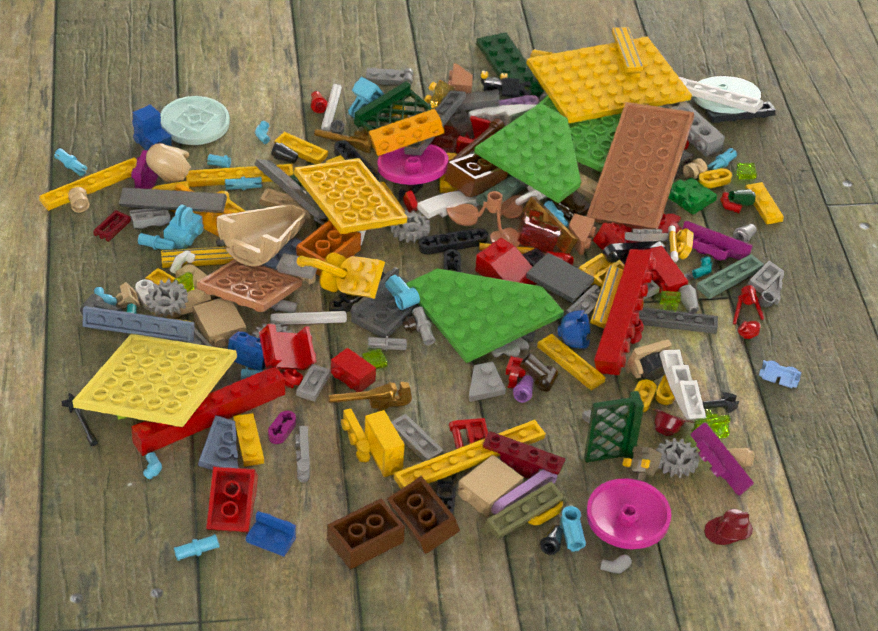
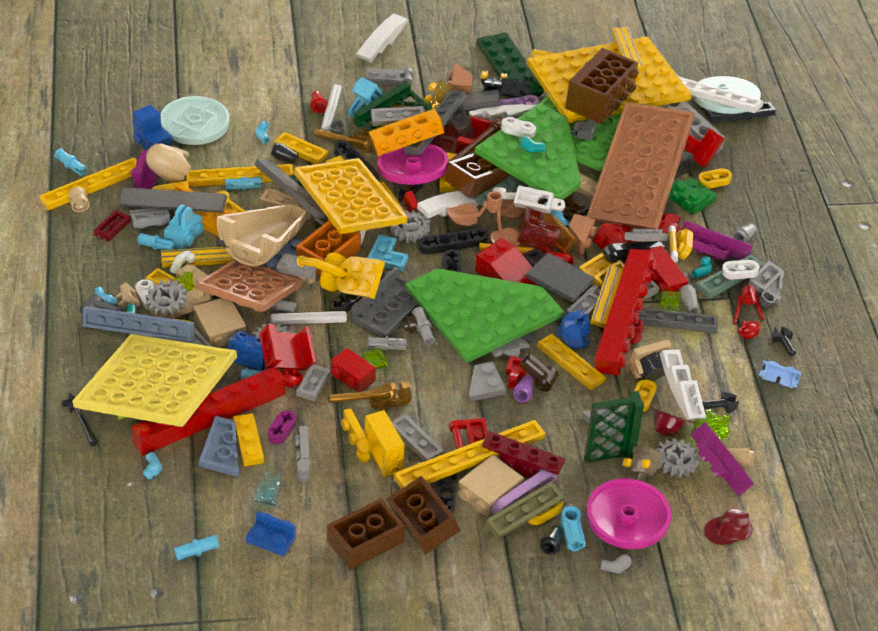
(219, 161): medium azure pin -> none
(232, 499): red slope -> none
(268, 491): none -> clear light blue plate
(381, 37): none -> white slope
(384, 251): none -> medium azure plate
(387, 116): none -> light grey plate
(404, 296): medium azure piece -> none
(518, 127): none -> white plate
(529, 198): none -> white piece
(530, 146): none -> teal arm
(585, 130): none -> dark grey piece
(602, 85): none -> reddish brown brick
(664, 393): yellow plate -> none
(695, 168): tan wheel -> none
(706, 149): none -> red plate
(722, 161): medium azure pin -> none
(729, 205): red arm -> none
(740, 269): none -> white plate
(743, 197): dark green cone -> none
(746, 171): clear neon green tile -> none
(765, 204): yellow plate -> none
(784, 338): none -> black bar

